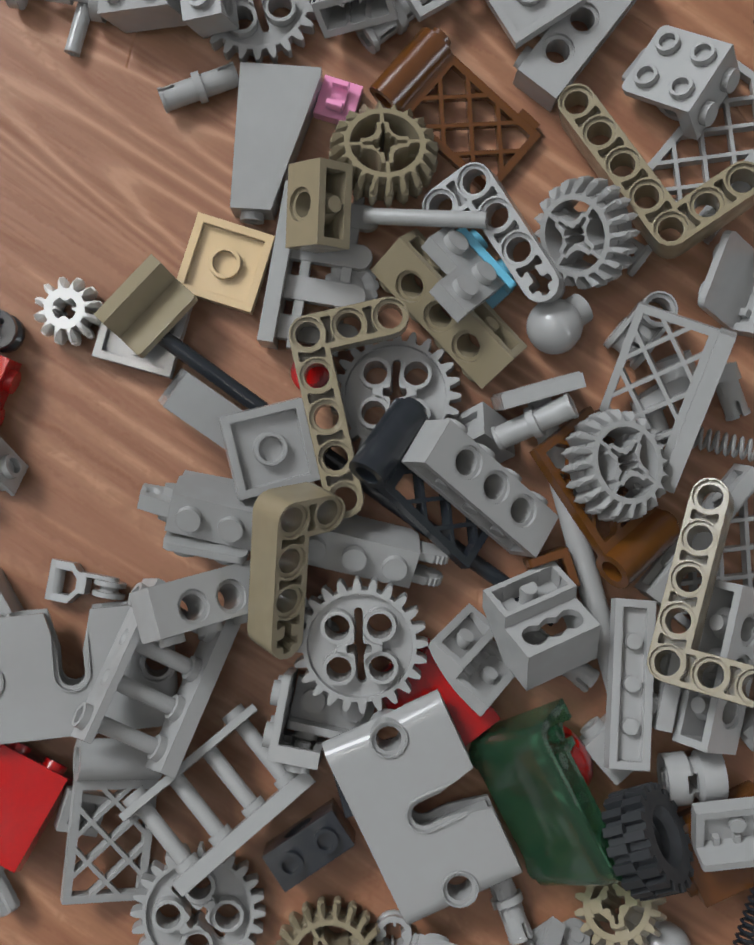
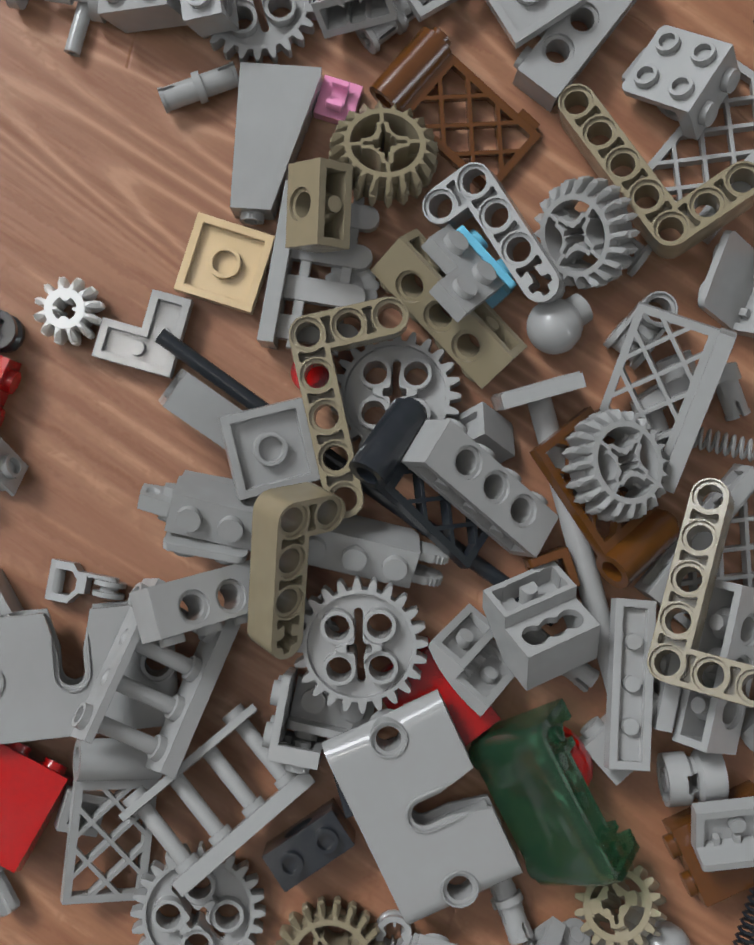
(146, 306): dark tan panel -> none
(425, 218): light grey piece -> none
(534, 422): light grey pin -> none
(647, 842): black tyre -> none

